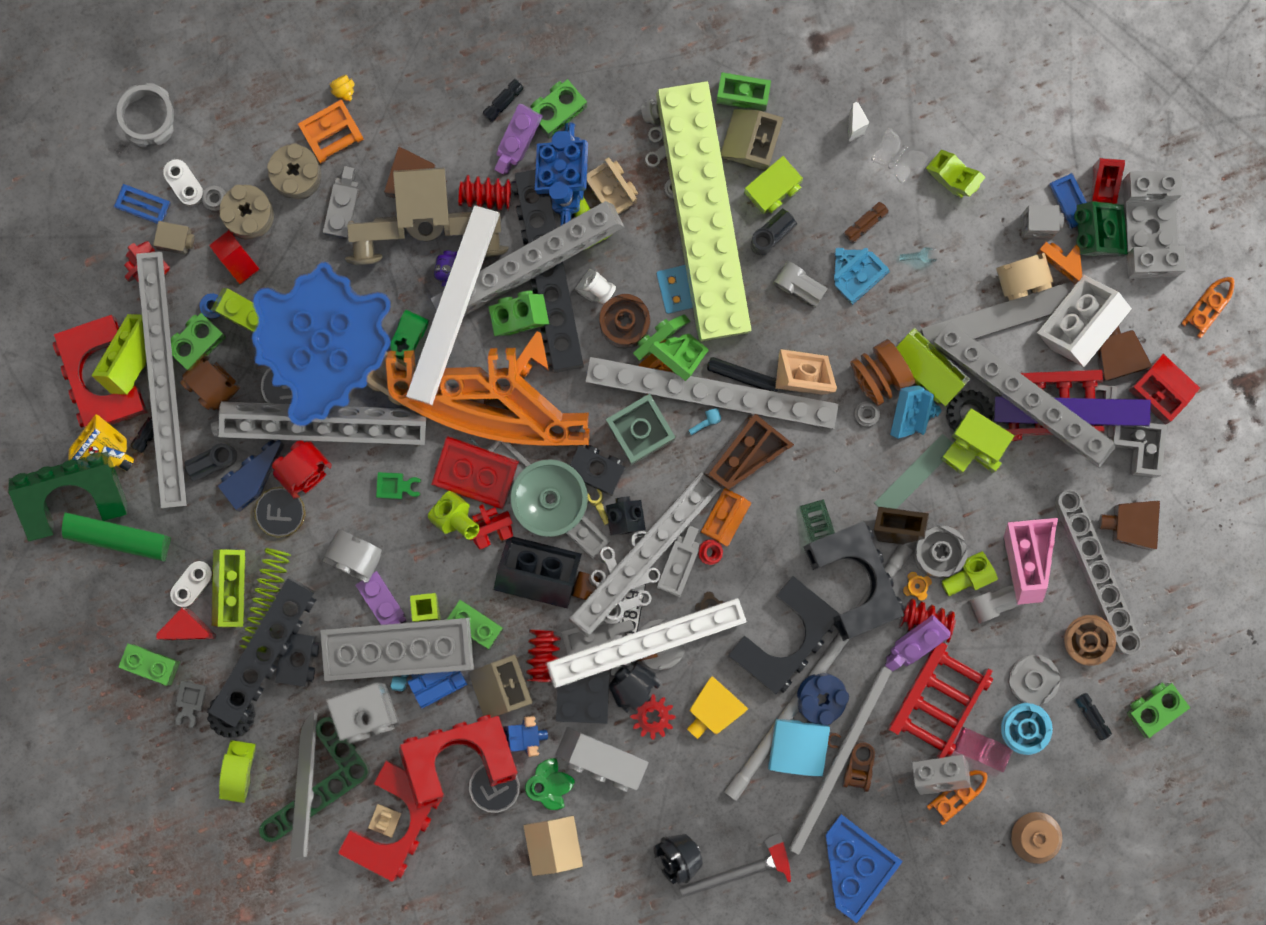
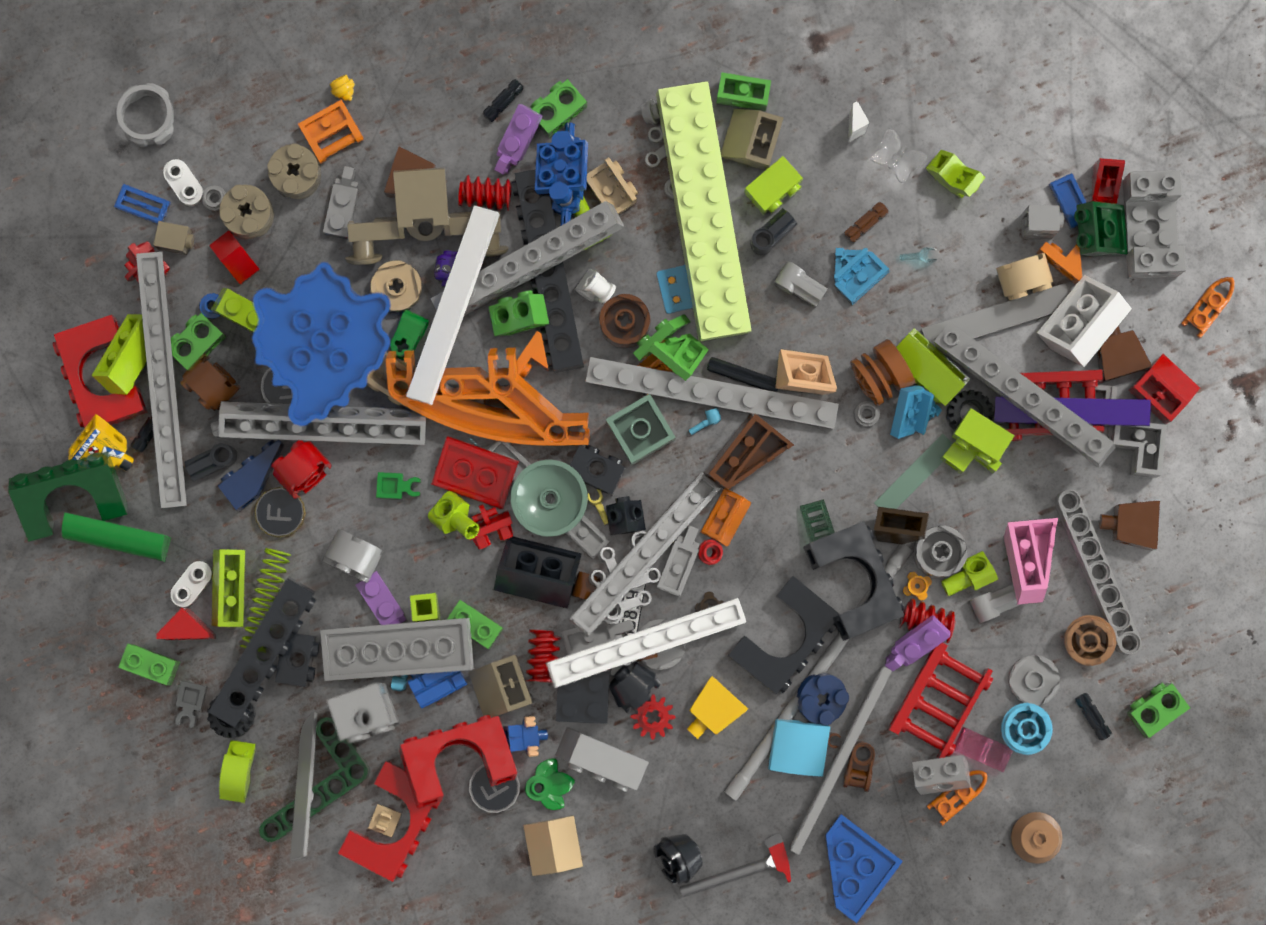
(404, 274): none -> tan plate

